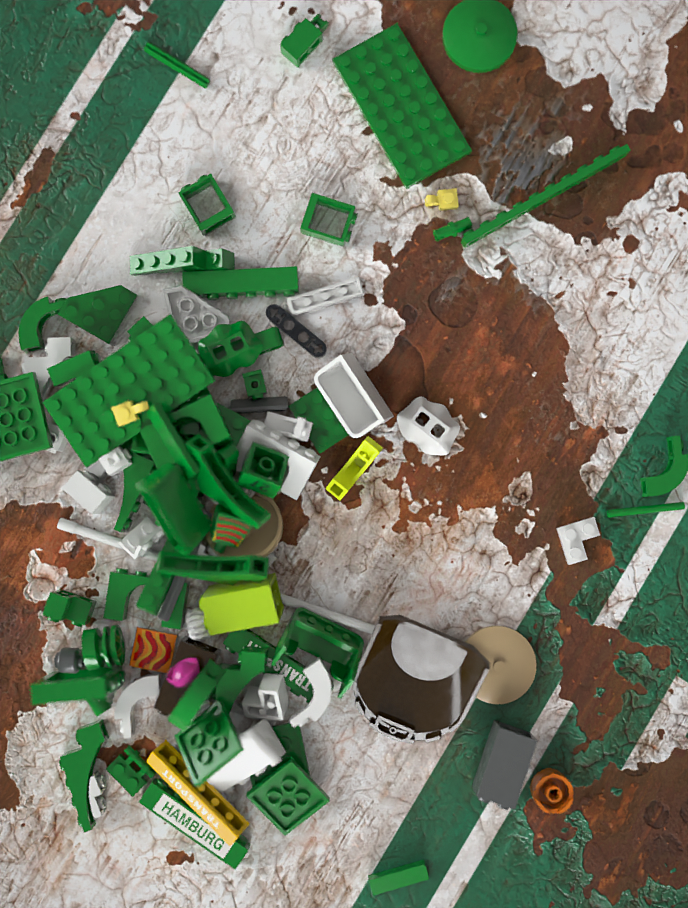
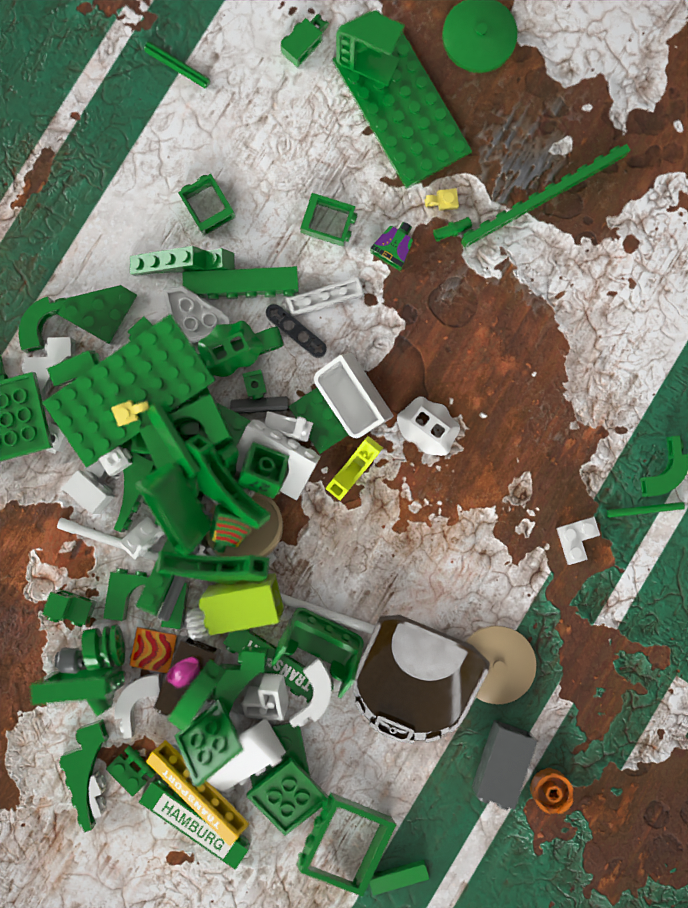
(368, 44): none -> green windscreen
(371, 857): none -> green window
(393, 245): none -> torso

